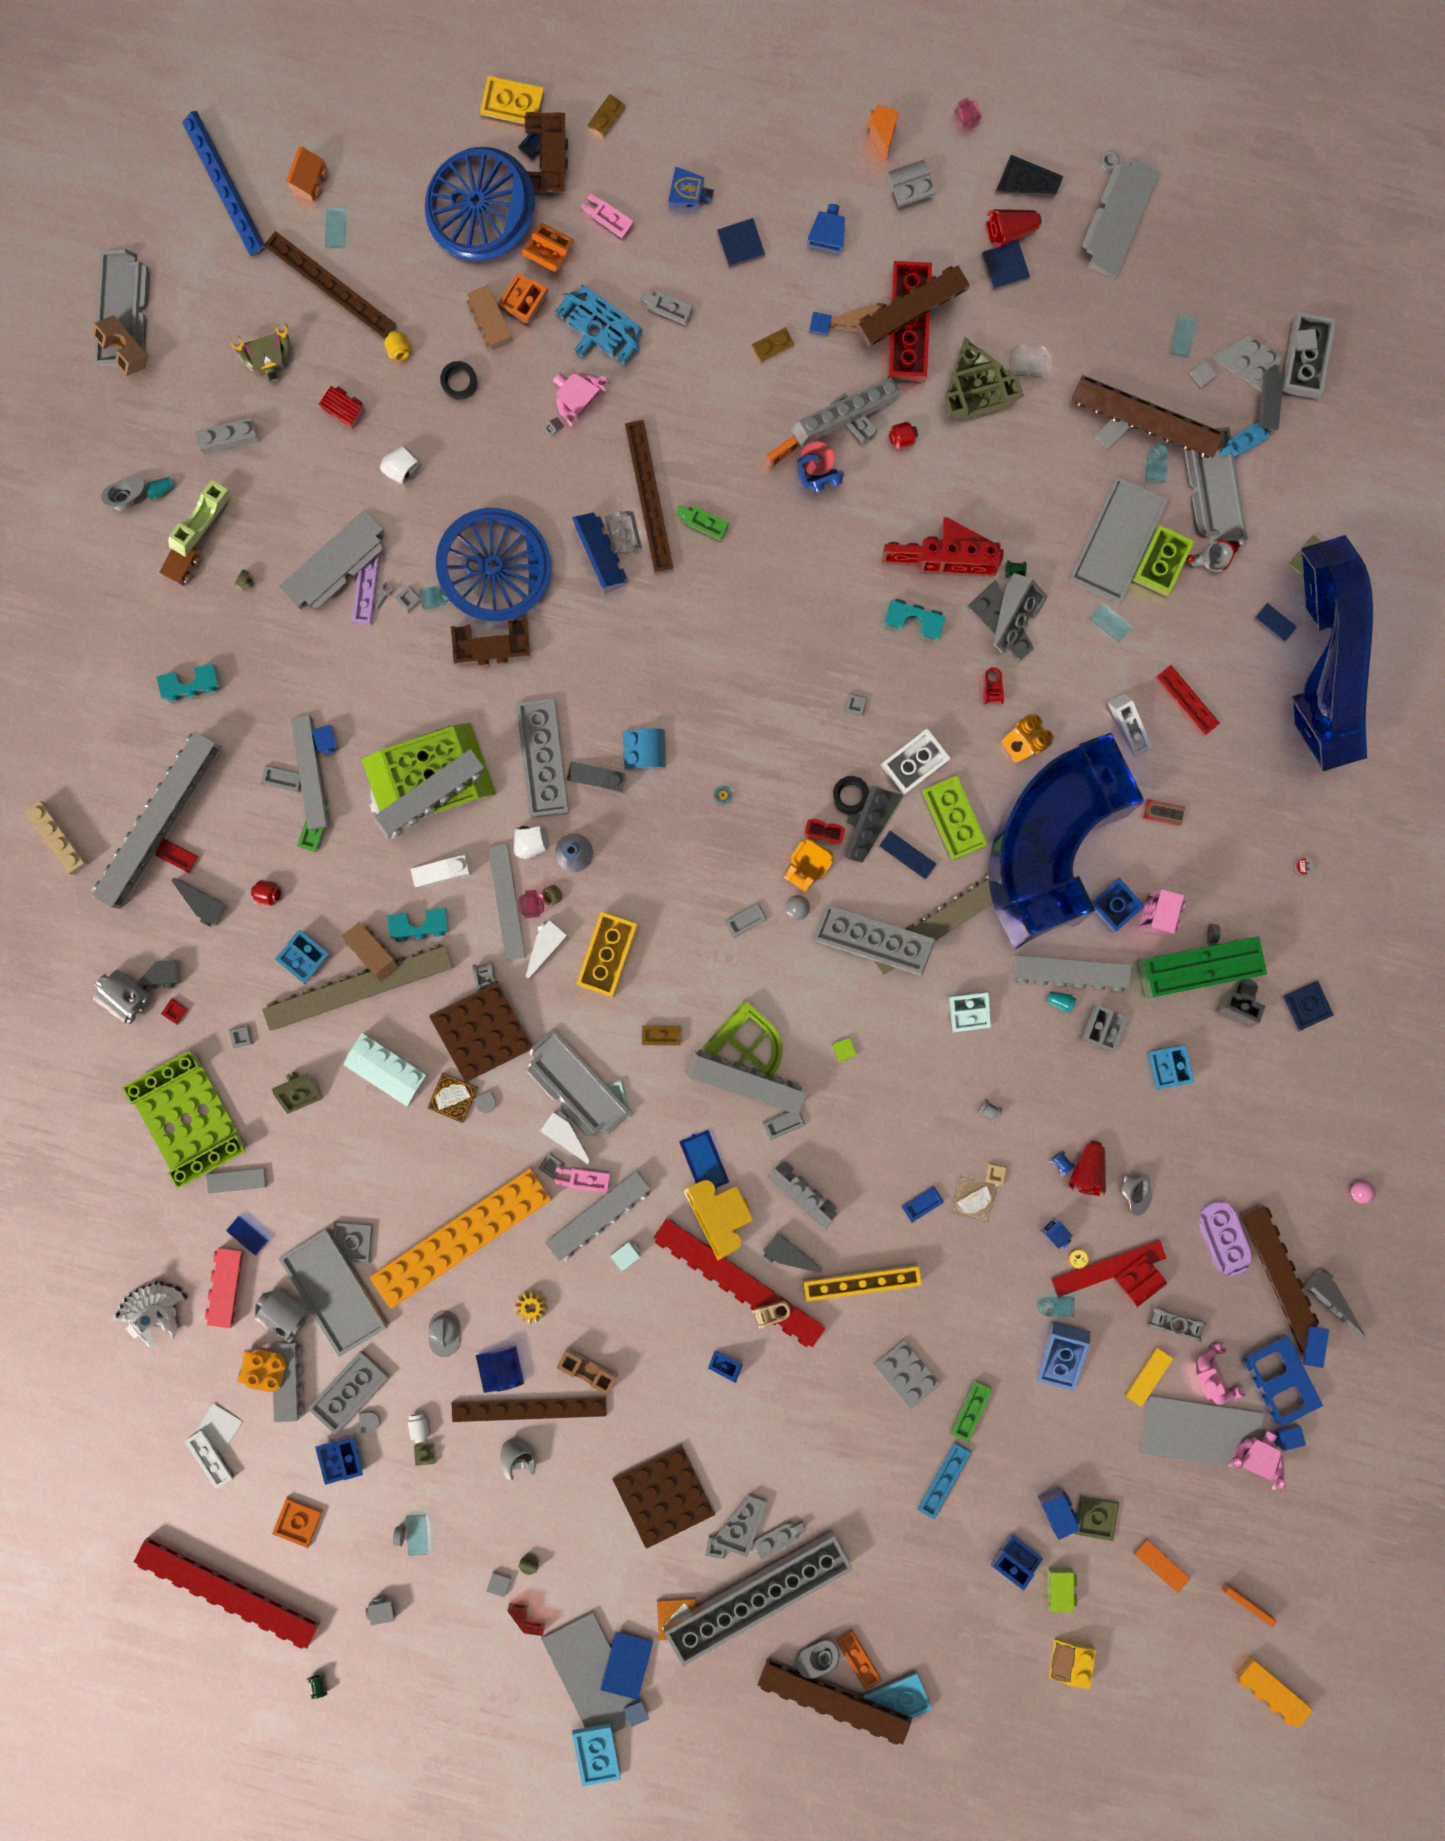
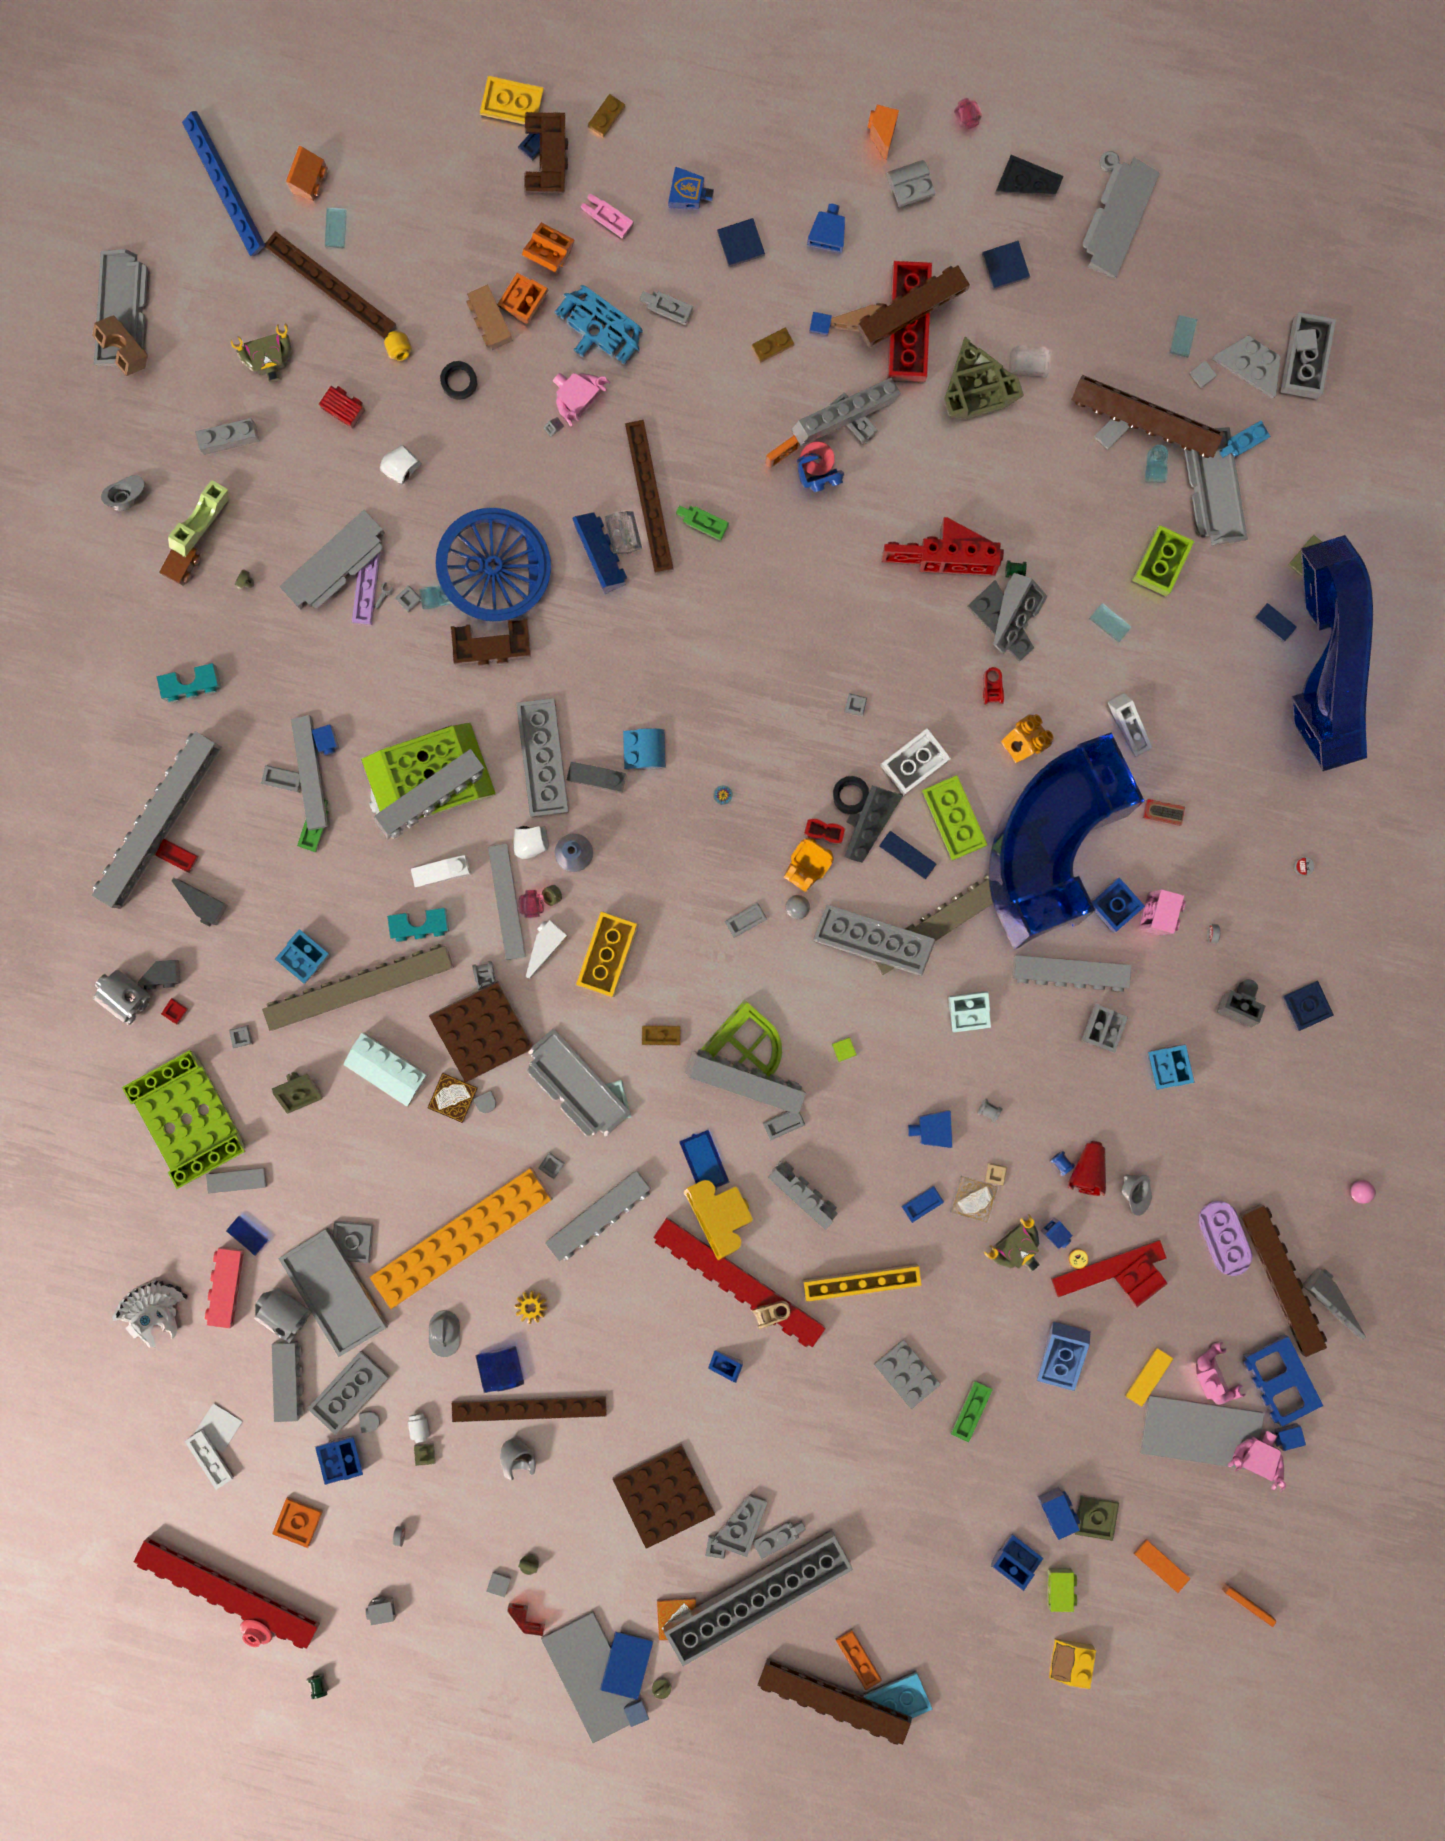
(56, 837): tan brick -> none
(159, 487): teal cone -> none
(255, 1633): none -> coral piece
(262, 1370): light orange piece -> none
(266, 893): red head -> none
(370, 951): medium nougat brick -> none
(417, 1535): clear light blue tile -> none
(520, 210): blue piece -> none
(563, 1133): white slope -> none
(583, 1179): bright pink hinge -> none
(583, 1368): medium nougat arch -> none
(596, 1754): medium azure plate -> none
(626, 1255): light aqua brick -> none
(661, 1688): none -> olive tile
(788, 1254): dark grey slope -> none
(818, 1659): light grey piece -> none
(903, 435): red head -> none
(931, 622): teal arch -> none
(933, 1129): none -> blue torso
(944, 1480): dark azure tile -> none
(1010, 225): red cone -> none
(1017, 1247): none -> olive torso
(1060, 1307): clear light blue piece -> none
(1062, 1001): teal cone -> none
(1118, 539): light grey tile -> none
(1165, 1321): light grey piece -> none
(1187, 700): red tile -> none
(1202, 967): green brick -> none
(1217, 555): light grey piece -> none
(1271, 400): dark grey tile -> none
(1273, 1691): light orange brick -> none
(1316, 1346): blue tile -> none

